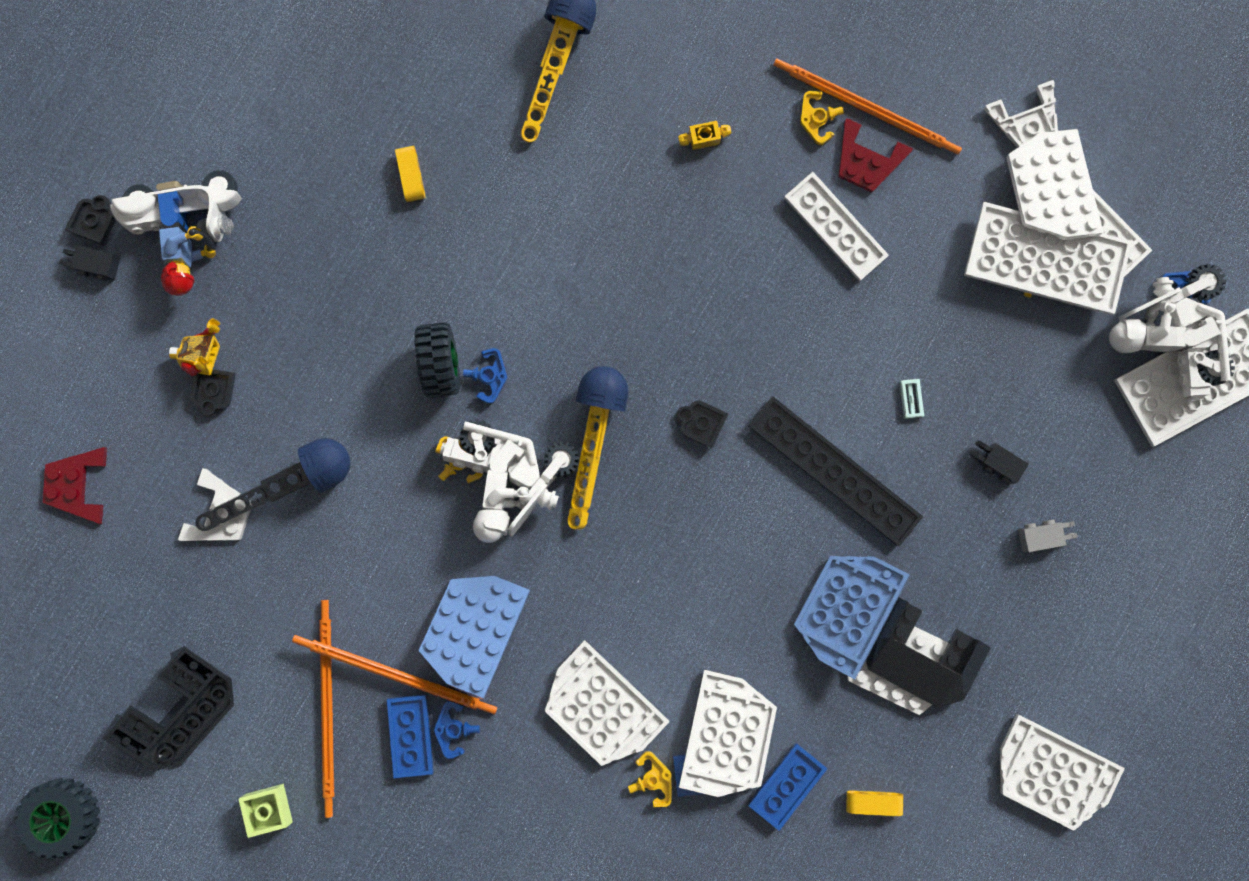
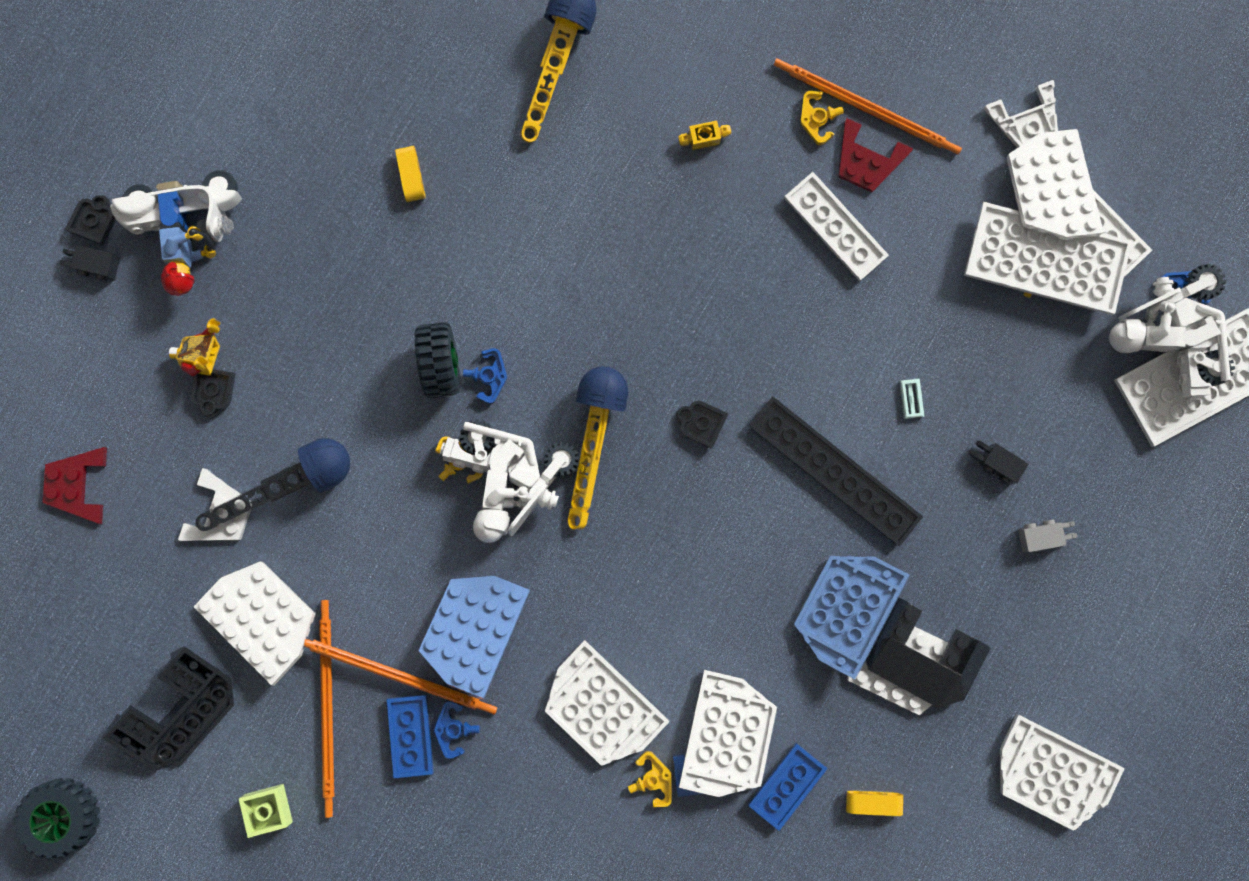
(259, 618): none -> white plate

